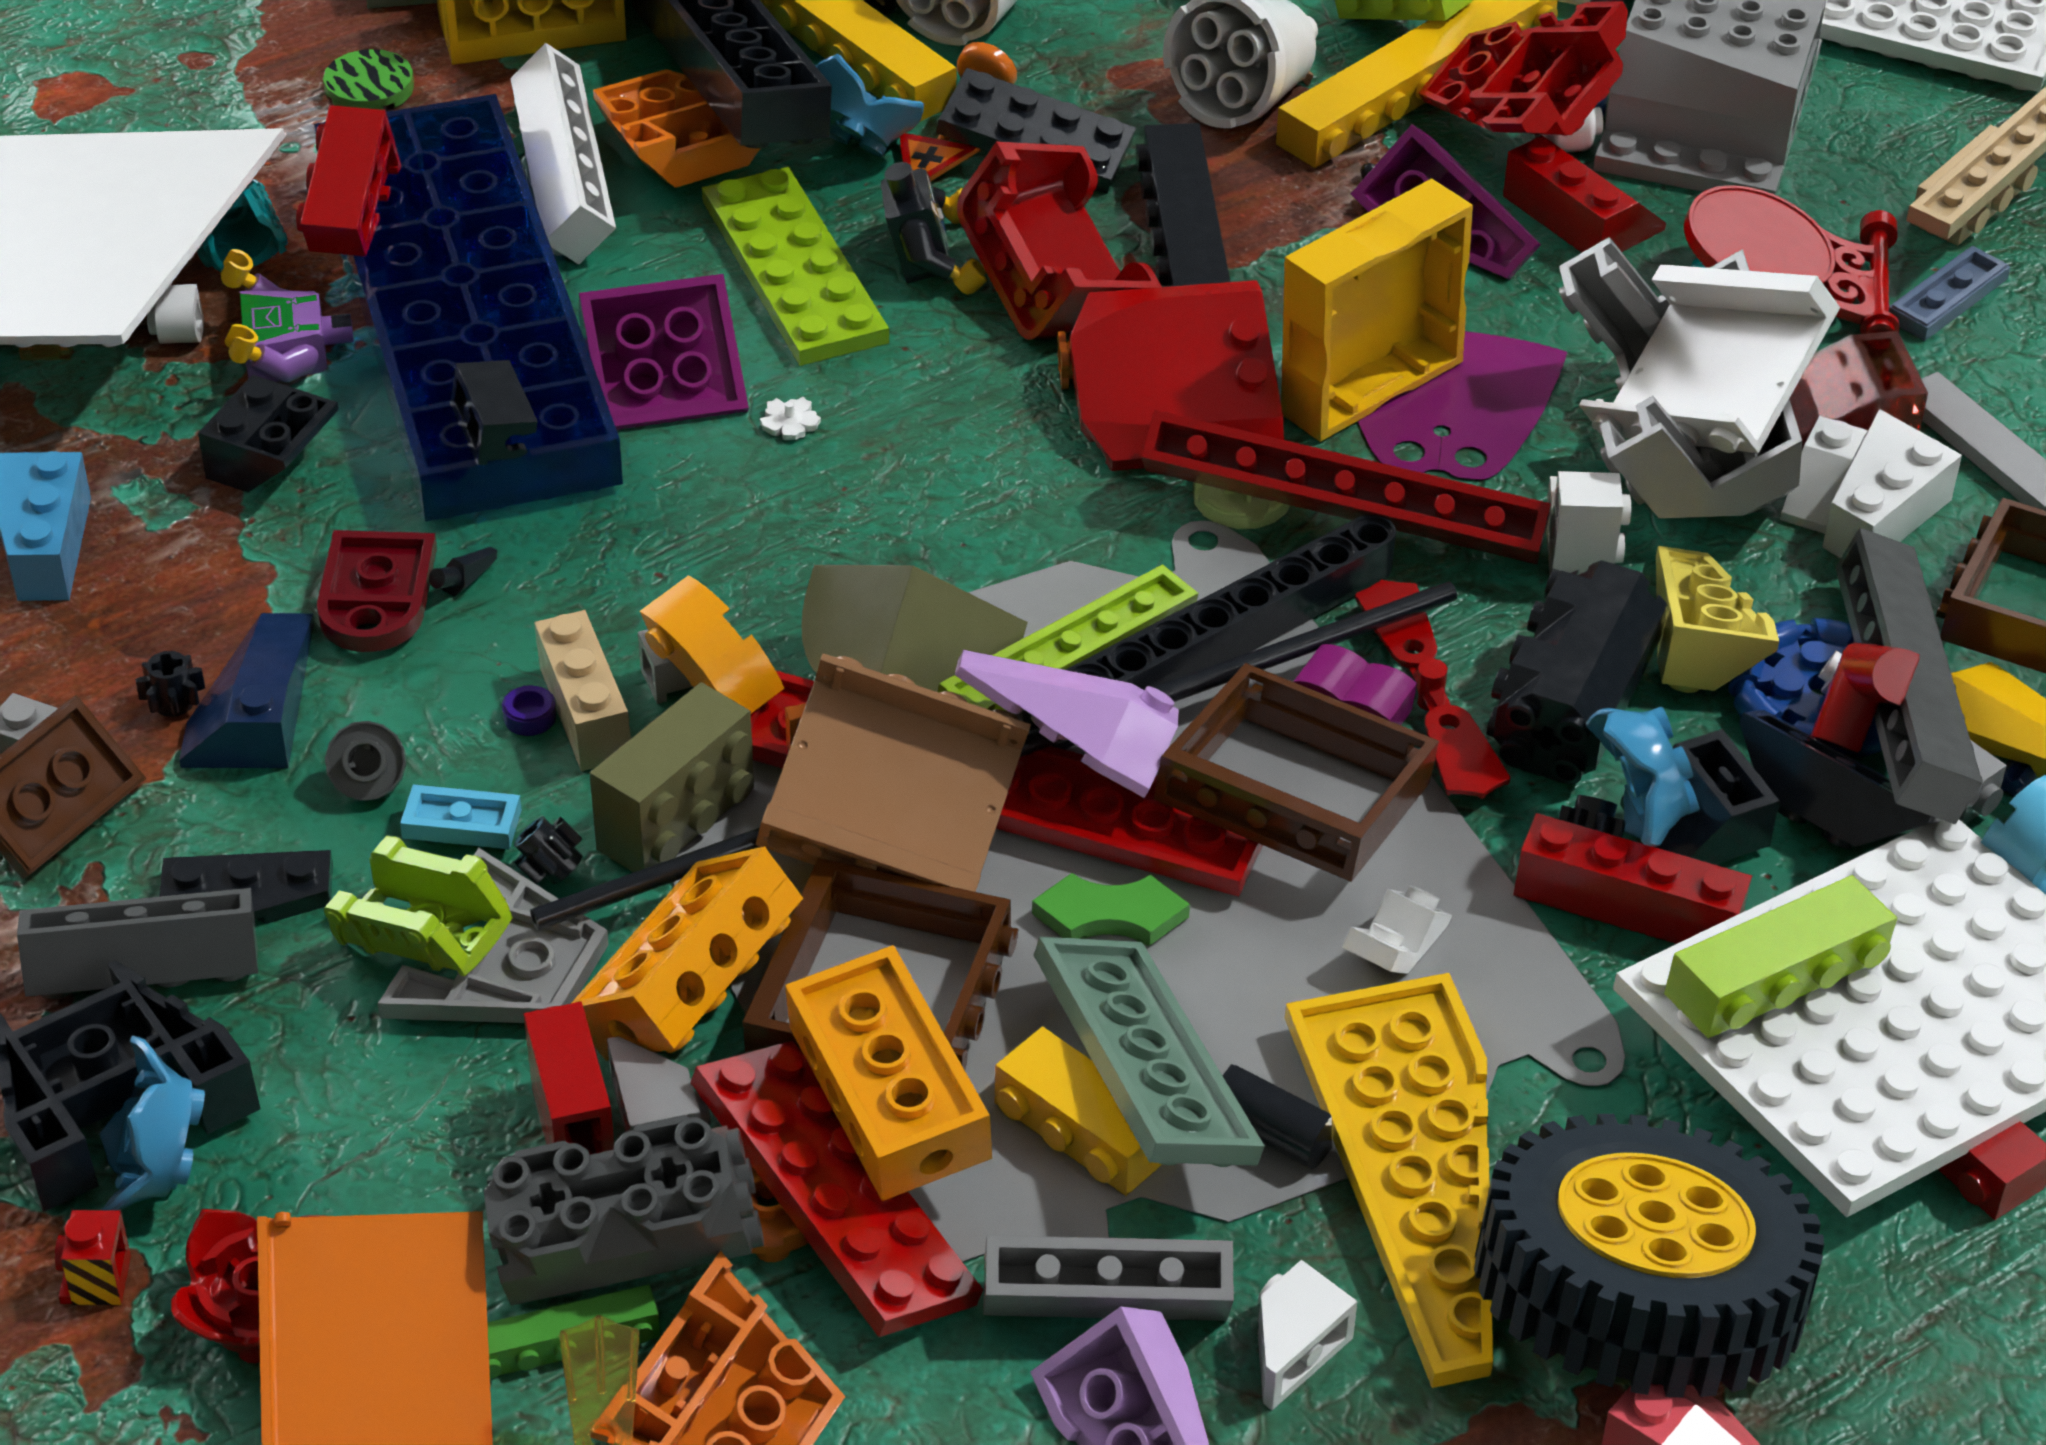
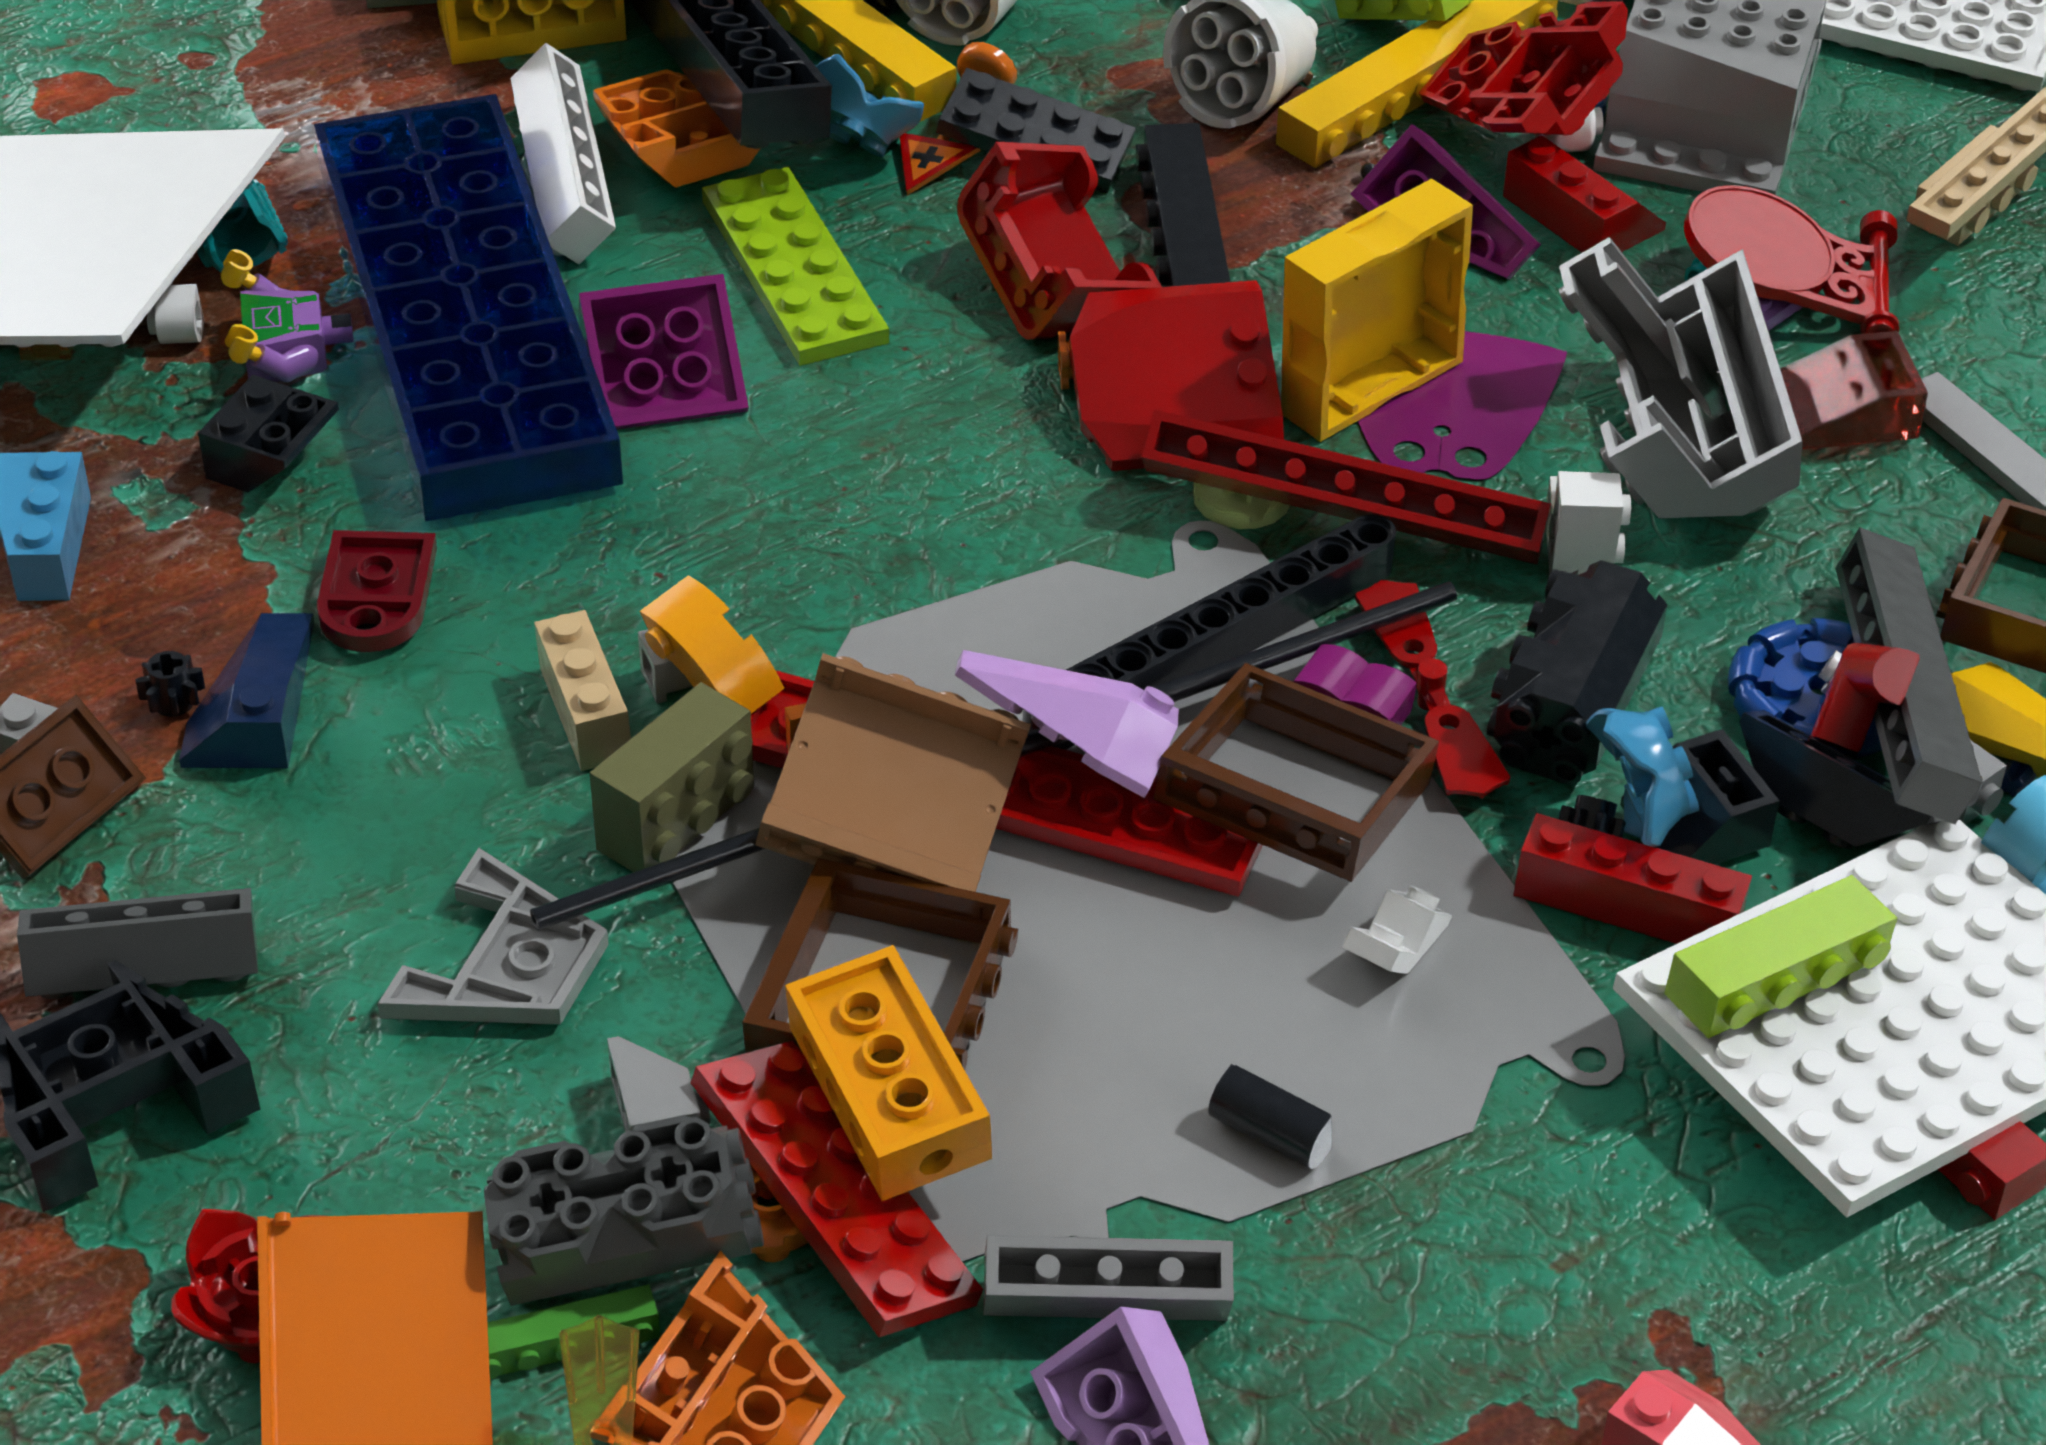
(93, 1258): red brick -> none
(150, 1132): dark azure brick -> none
(279, 881): black wing -> none
(347, 180): red wedge -> none
(365, 761): dark grey plate -> none
(369, 79): bright green tile -> none
(443, 900): lime piece -> none
(461, 816): medium azure plate -> none
(462, 571): black bar -> none
(491, 409): black hinge -> none
(529, 710): dark purple tile -> none
(548, 850): black gear -> none
(568, 1078): red brick -> none
(689, 951): light orange brick -> none
(789, 418): white plant -> none
(900, 621): olive brick -> none
(919, 228): black torso -> none
(1070, 1106): yellow brick -> none
(1092, 627): lime plate -> none
(1133, 910): bright green tile -> none
(1148, 1053): sand green plate -> none
(1299, 1329): white slope -> none
(1412, 1134): yellow wing -> none
(1648, 1254): black wheel -> none
(1707, 625): light yellow wedge -> none
(1723, 354): white panel -> none
(1823, 467): white slope -> none
(1891, 484): white wedge -> none
(1949, 292): sand blue tile -> none

